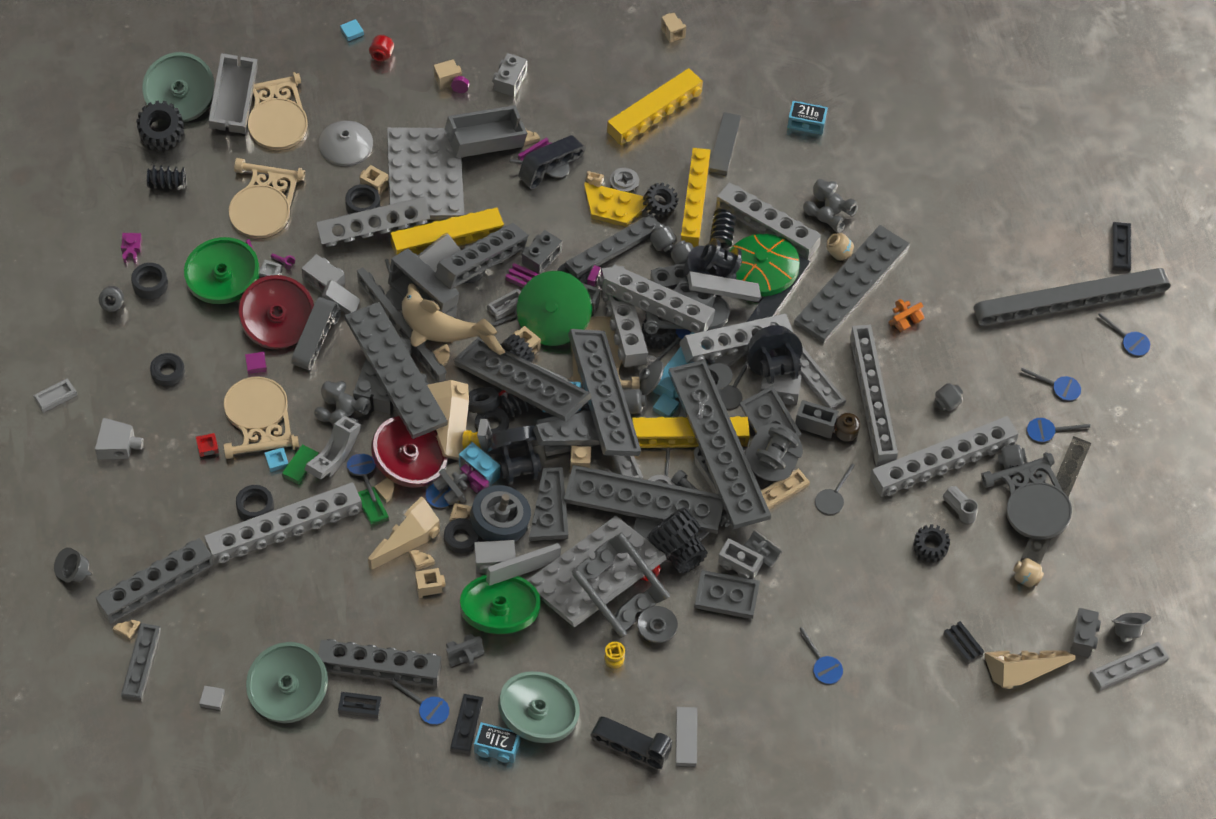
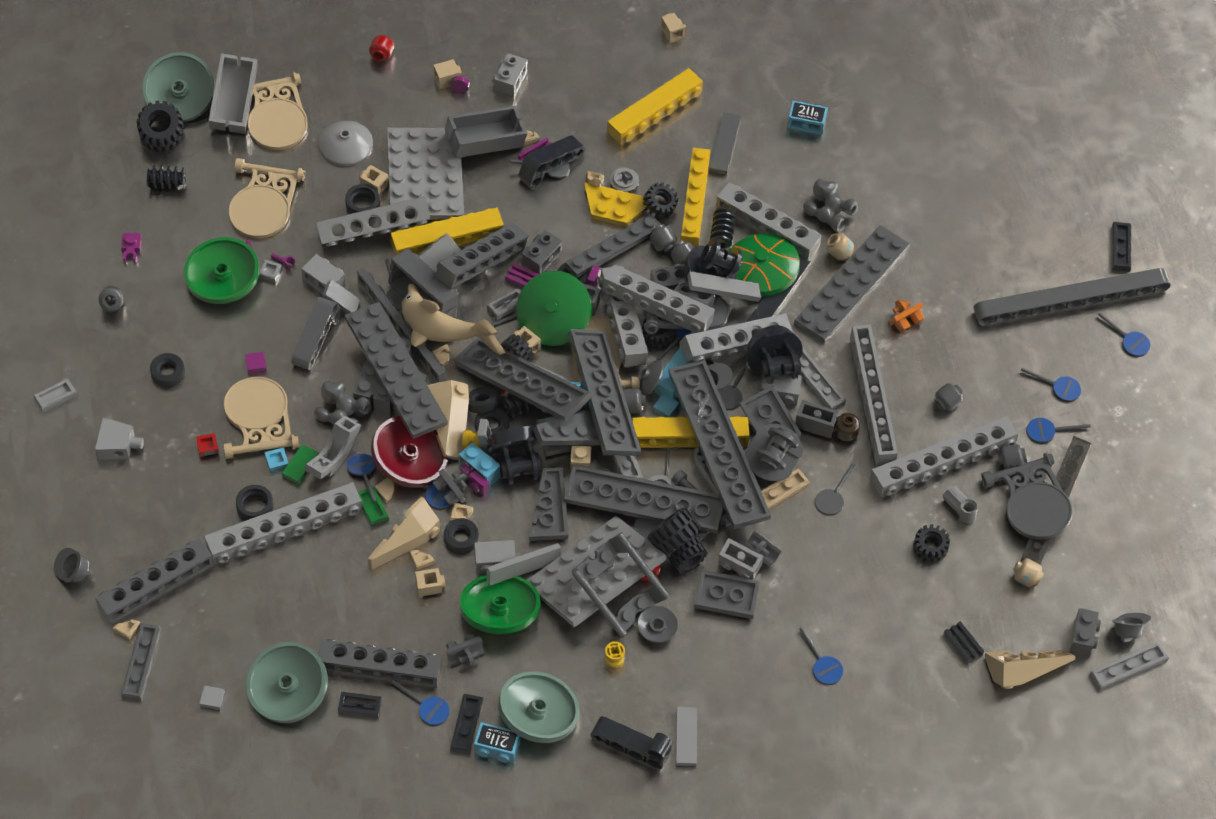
(149, 269): black tyre -> none
(275, 311): dark red dish -> none
(351, 30): medium azure tile -> none
(500, 514): wheel -> none

